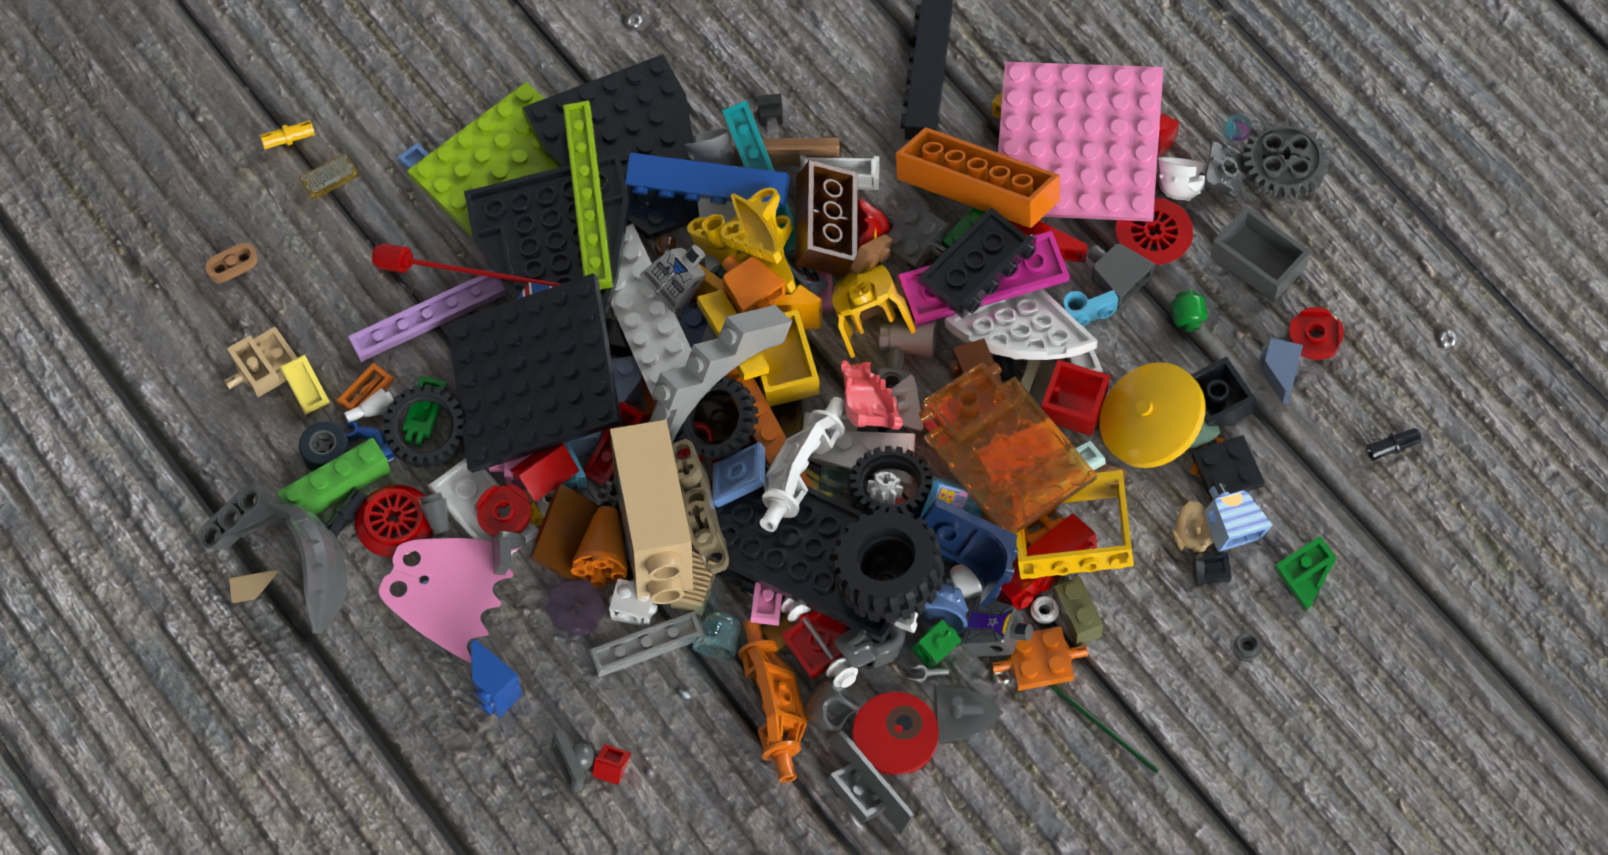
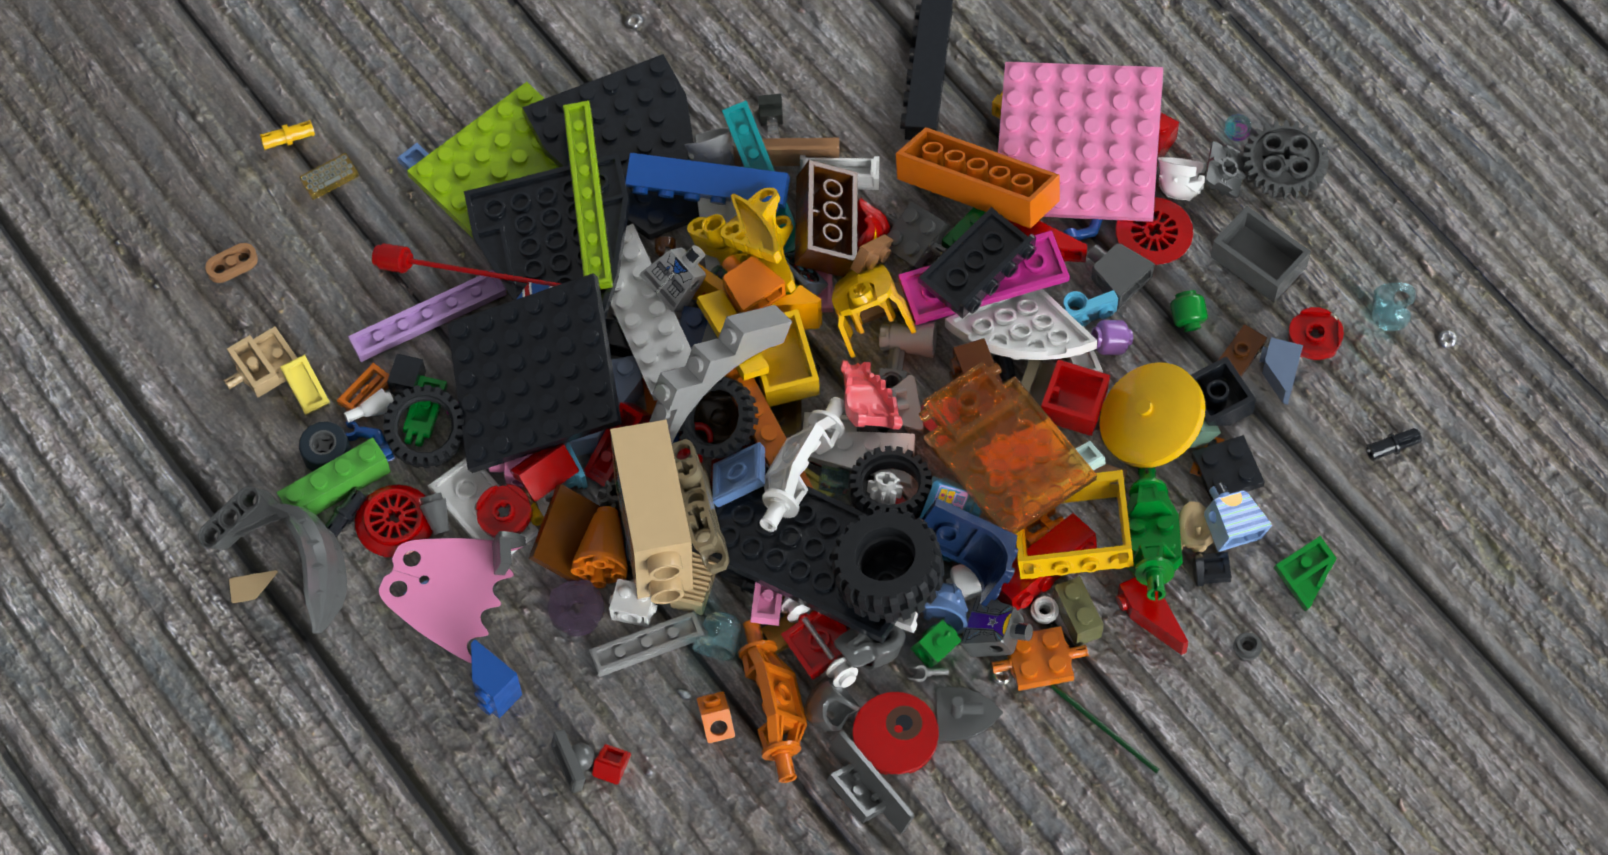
(405, 373): none -> black brick
(712, 709): none -> orange bracket
(1085, 233): none -> blue arm
(1112, 337): none -> medium lavender head
(1151, 615): none -> red slope
(1153, 533): none -> green plate
(1244, 348): none -> reddish brown plate
(1390, 314): none -> clear light blue helmet

